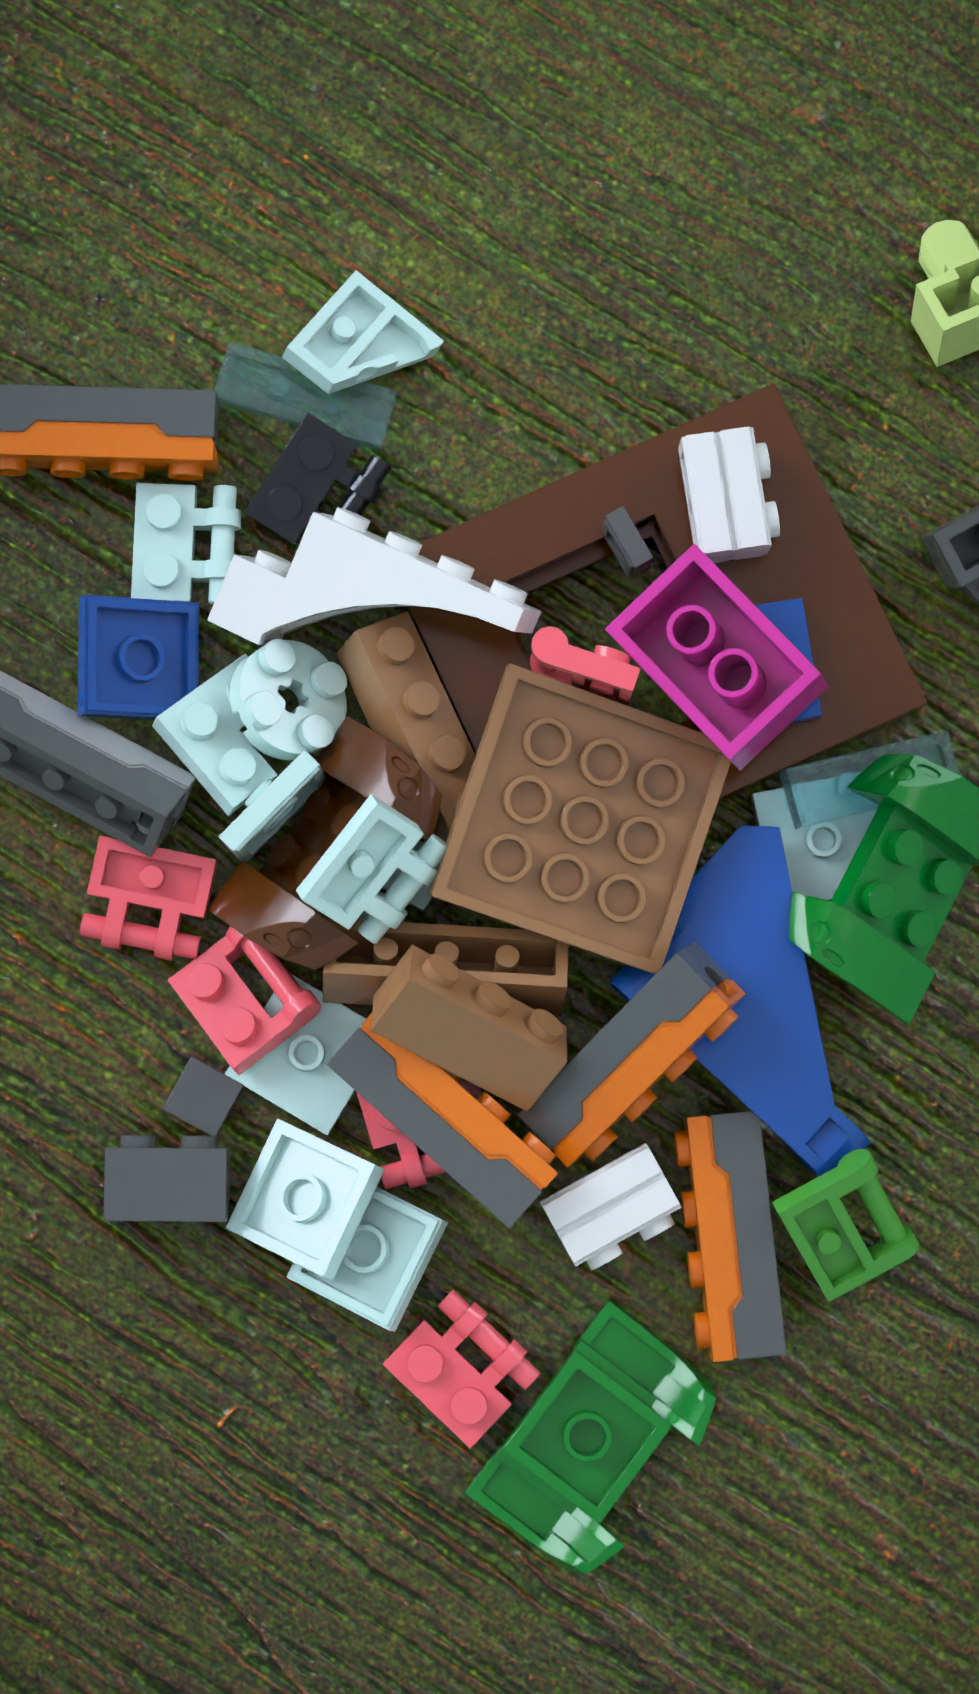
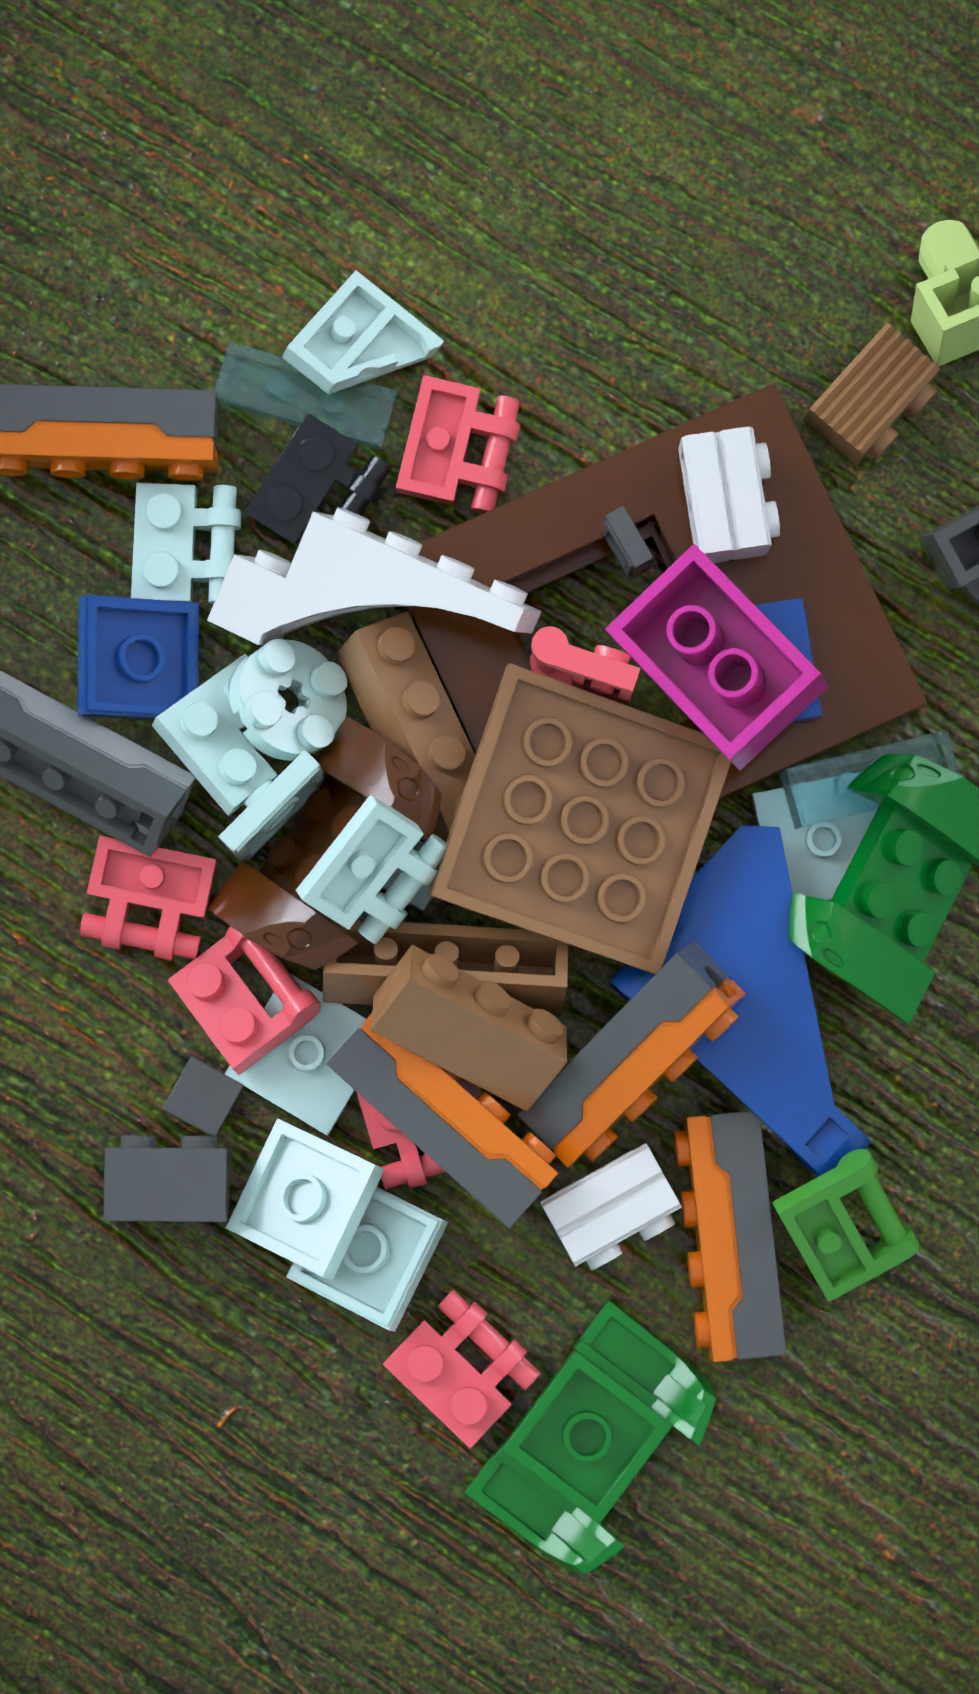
(439, 442): none -> coral plate
(873, 395): none -> medium nougat brick

